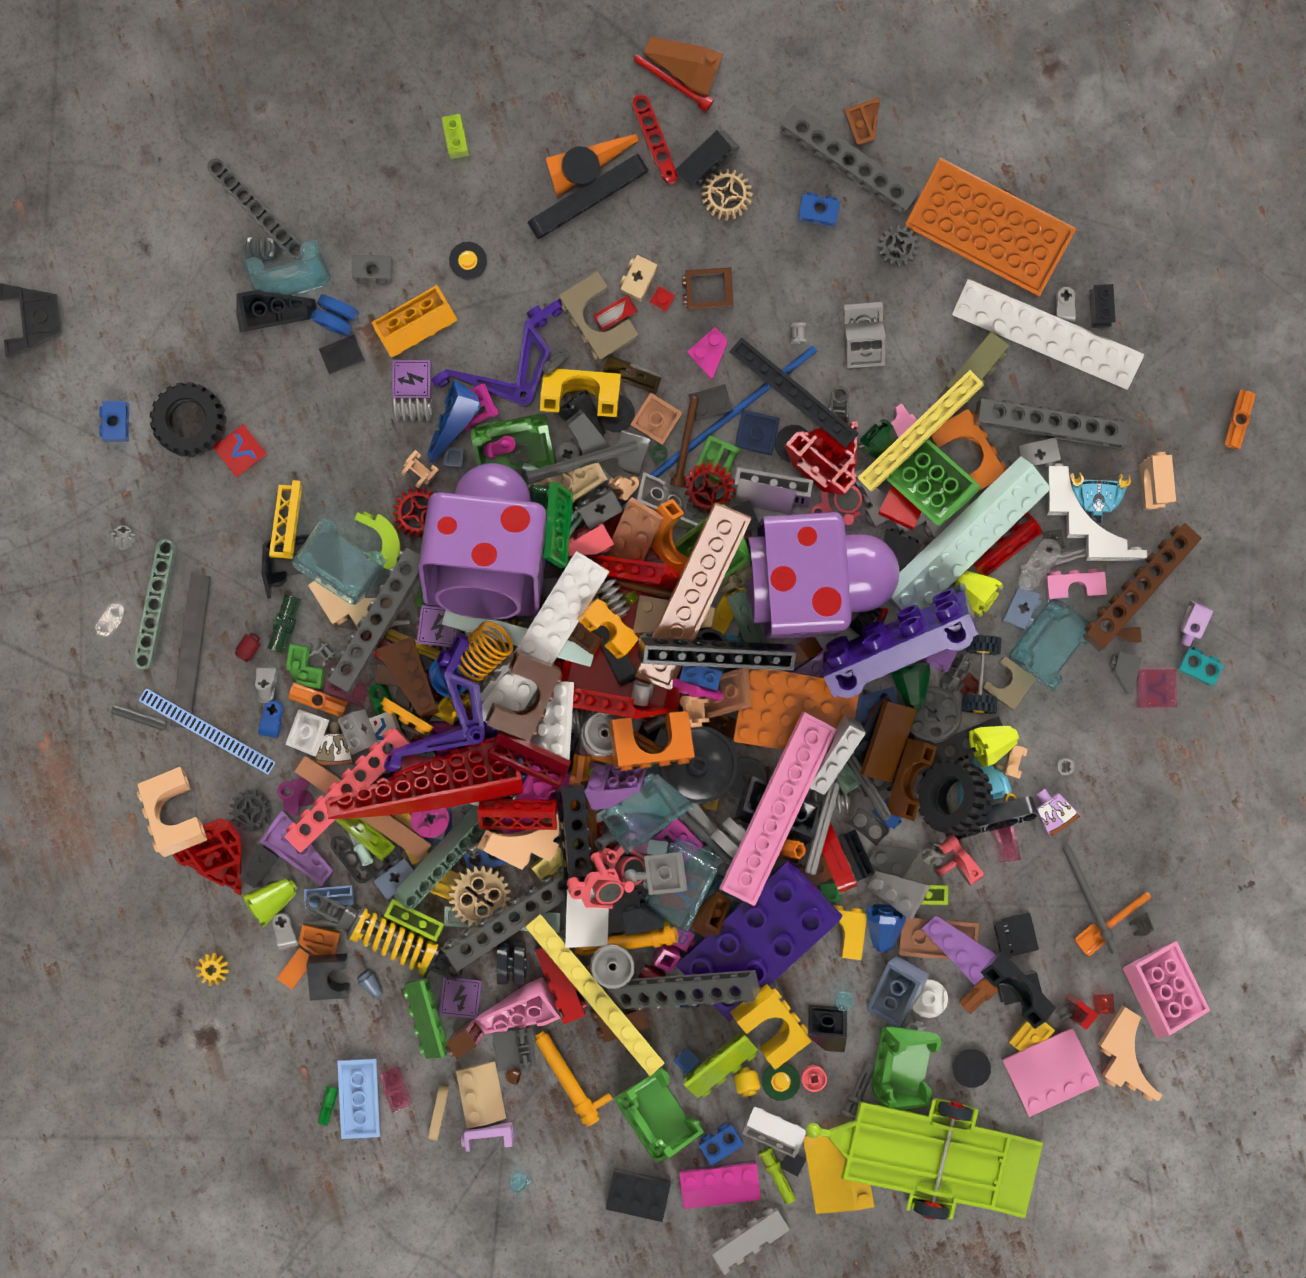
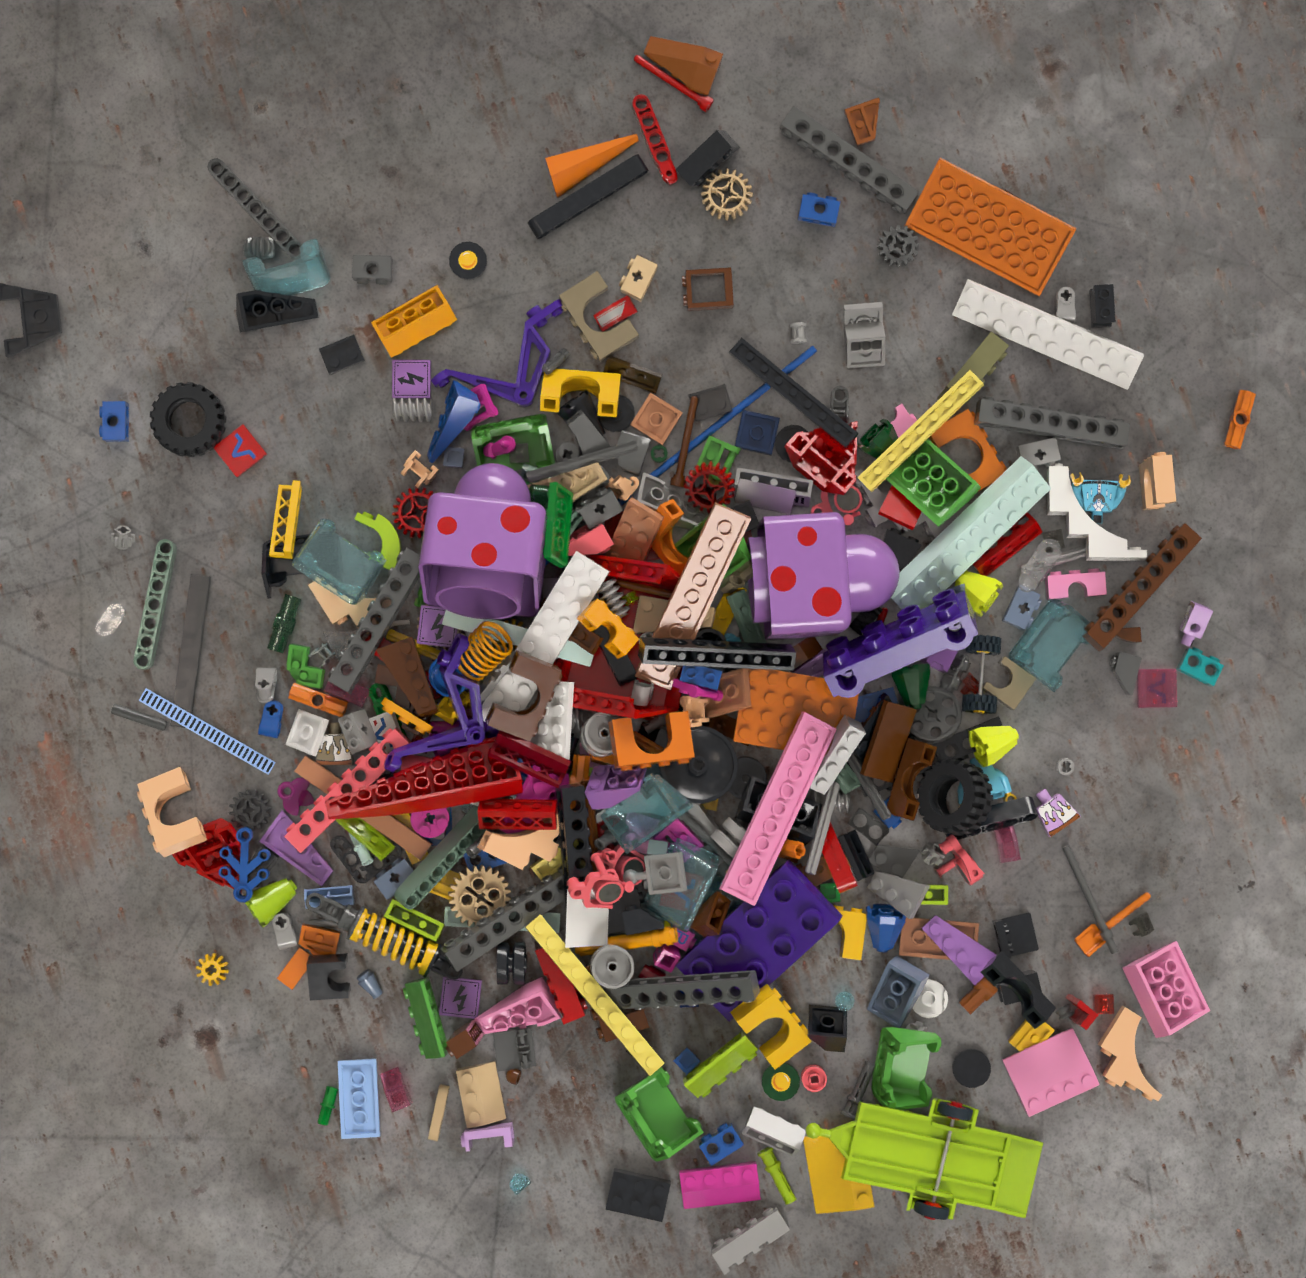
(243, 867): none -> blue plant
(248, 647): dark red brick -> none
(334, 315): blue wheel -> none
(455, 136): lime brick -> none
(580, 165): black tile -> none
(582, 1104): light orange cylinder -> none
(662, 299): red plate -> none
(709, 351): dark pink wing -> none
(747, 1082): yellow head -> none
(792, 1164): black tile -> none
(1012, 762): light nougat piece -> none

